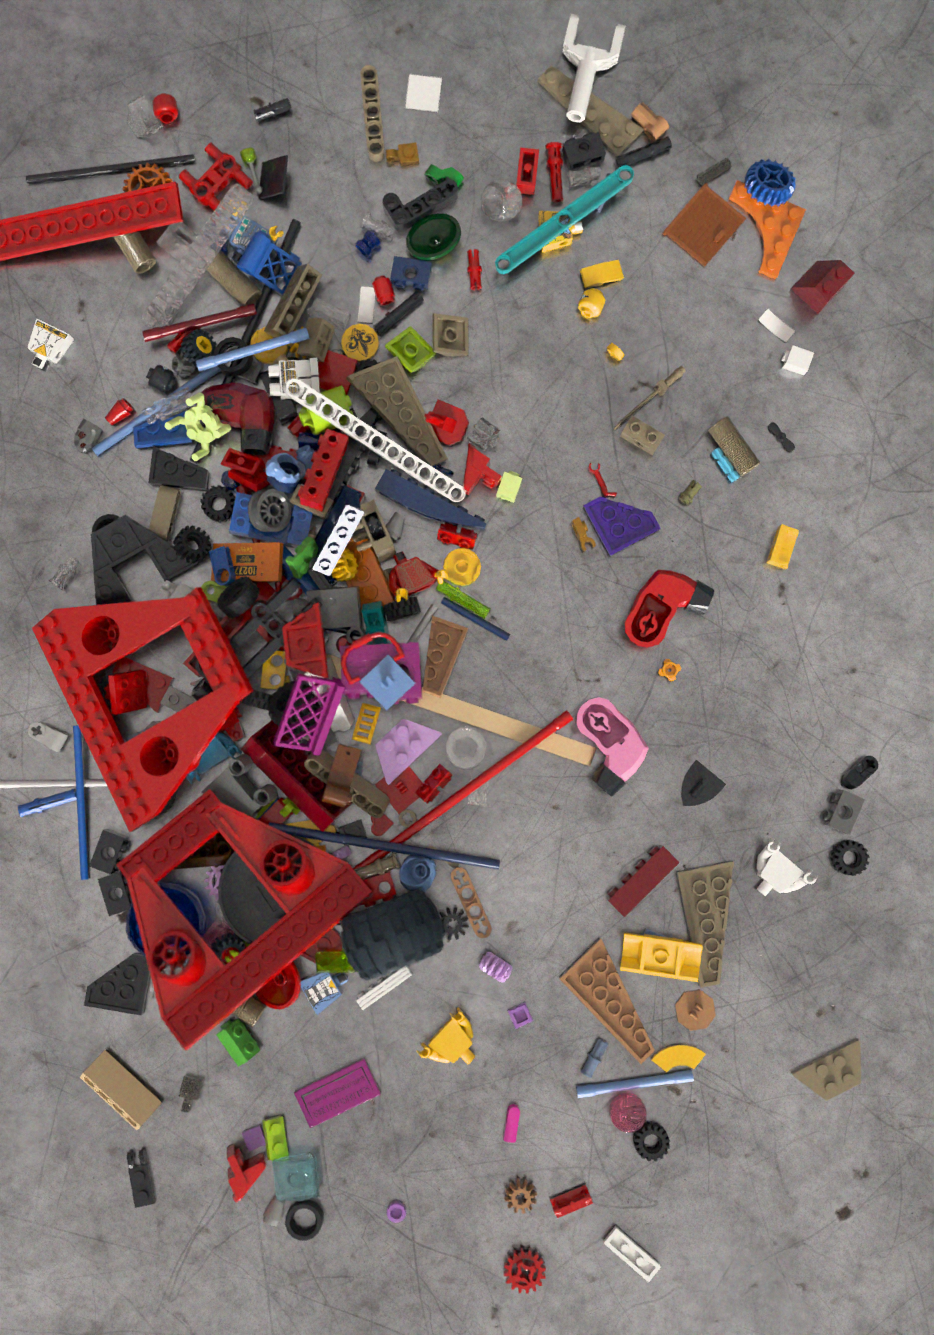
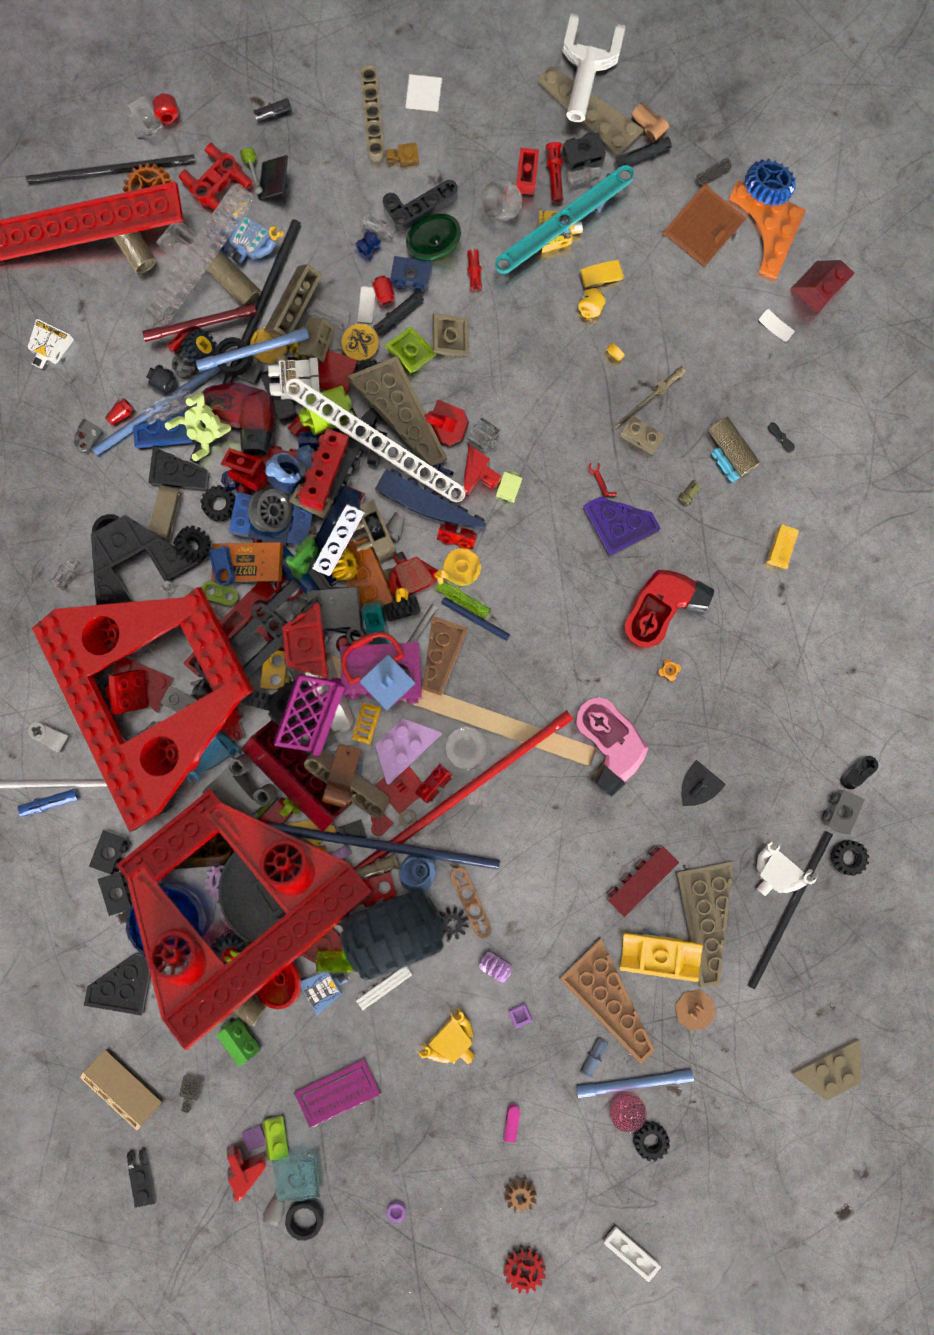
(80, 803): blue piece -> none
(238, 597): black tyre -> none
(256, 255): blue piece -> none
(438, 176): green piece -> none
(571, 1201): red hinge -> none
(580, 530): pearl gold plate -> none
(678, 1055): yellow tile -> none
(789, 912): none -> black piece
(797, 359): white brick -> none

